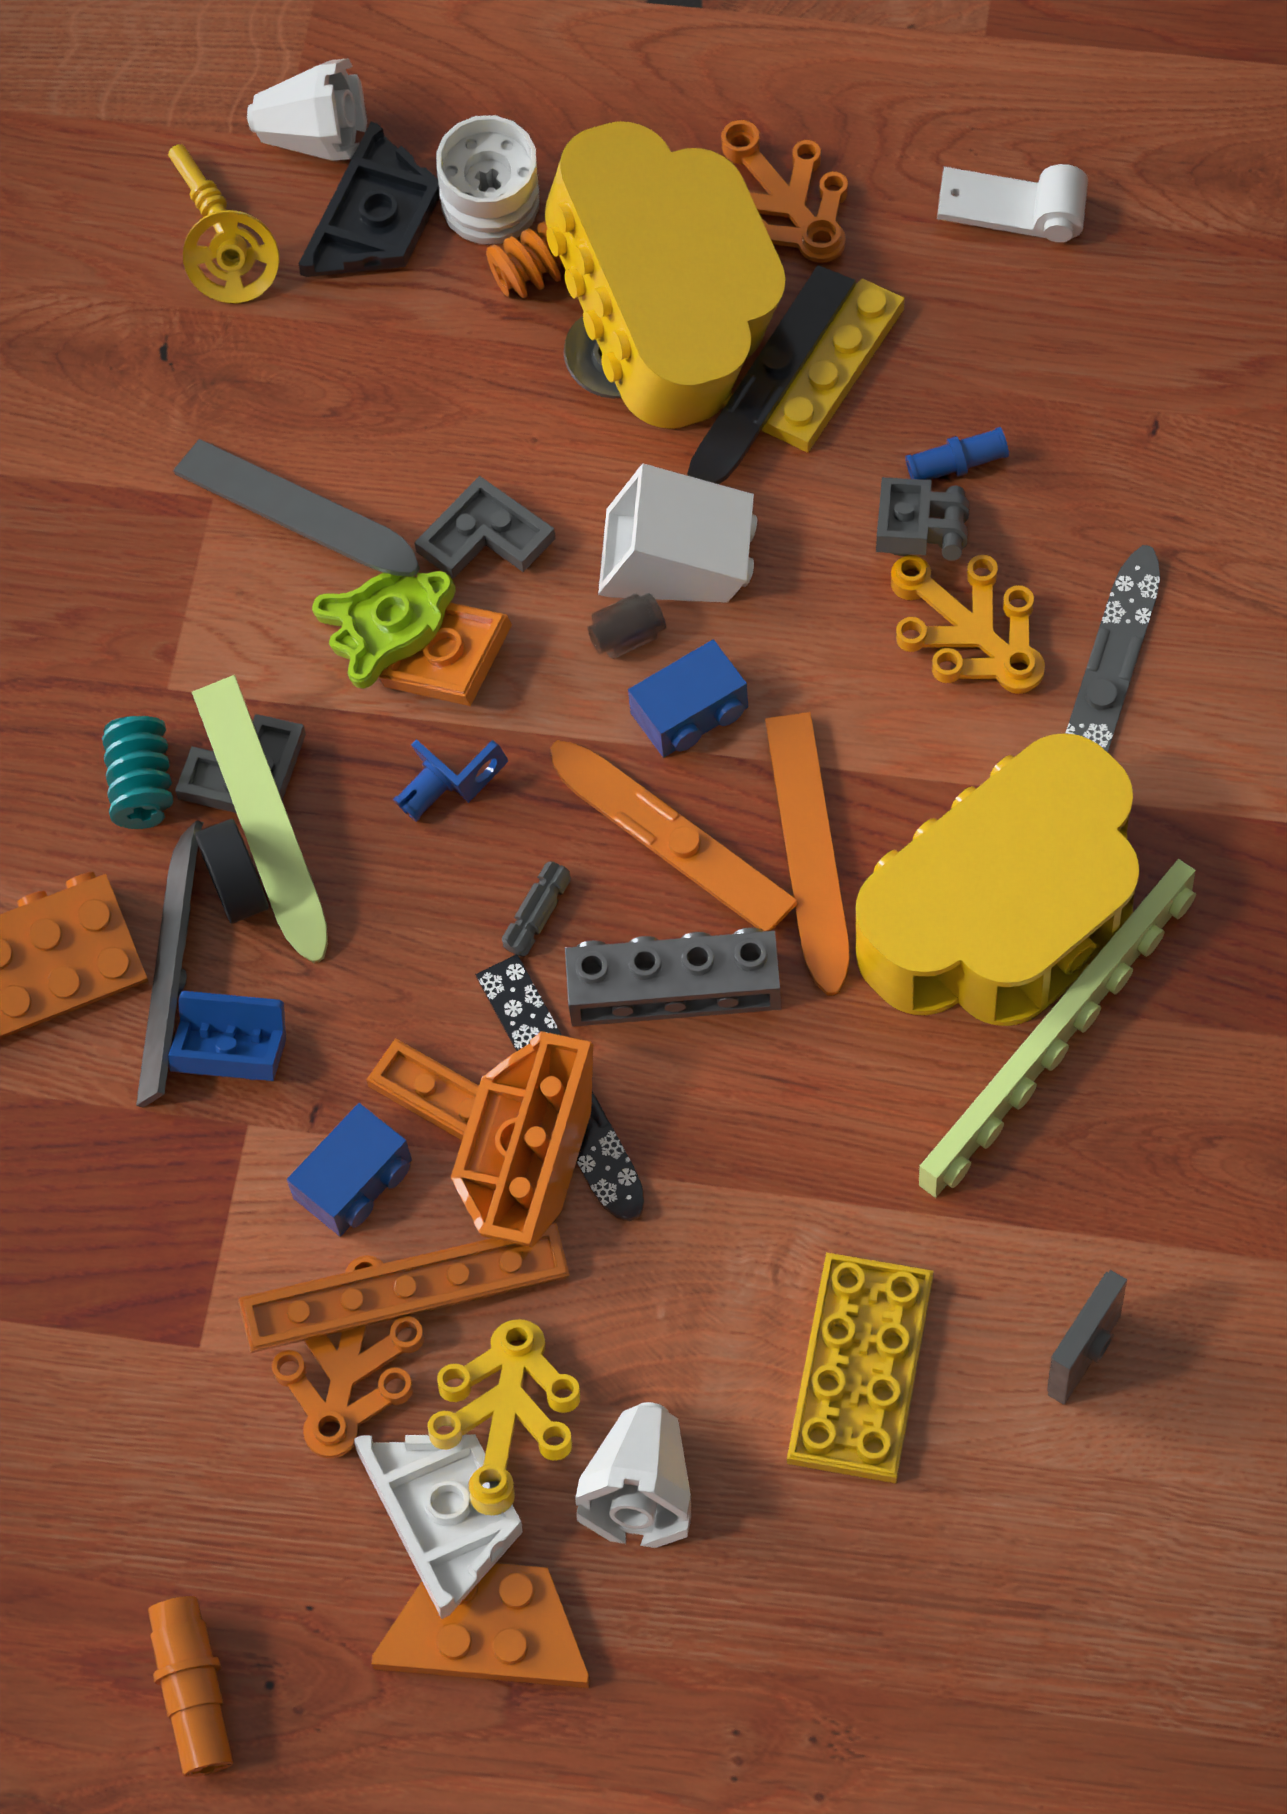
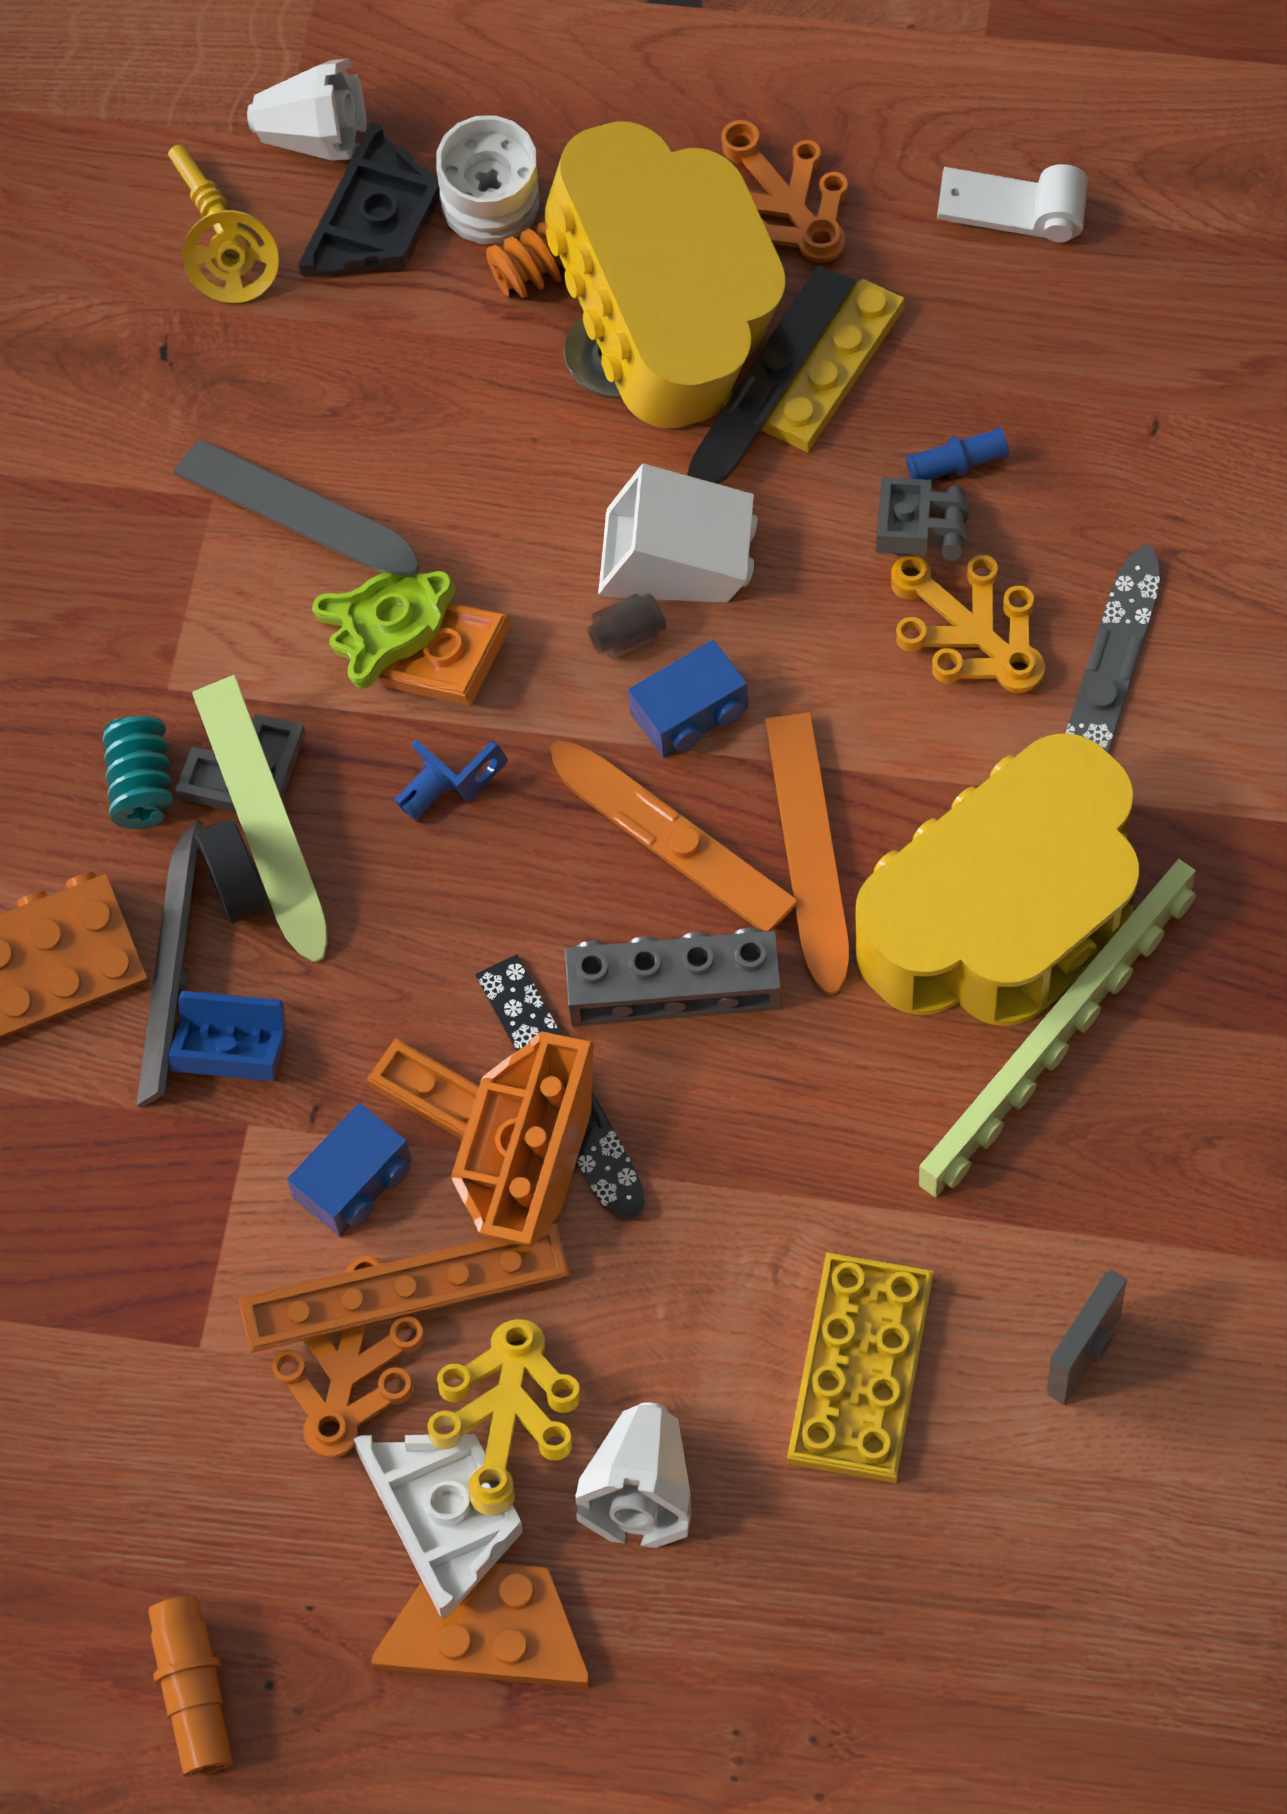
(482, 519): dark grey plate -> none
(536, 908): dark grey axle -> none

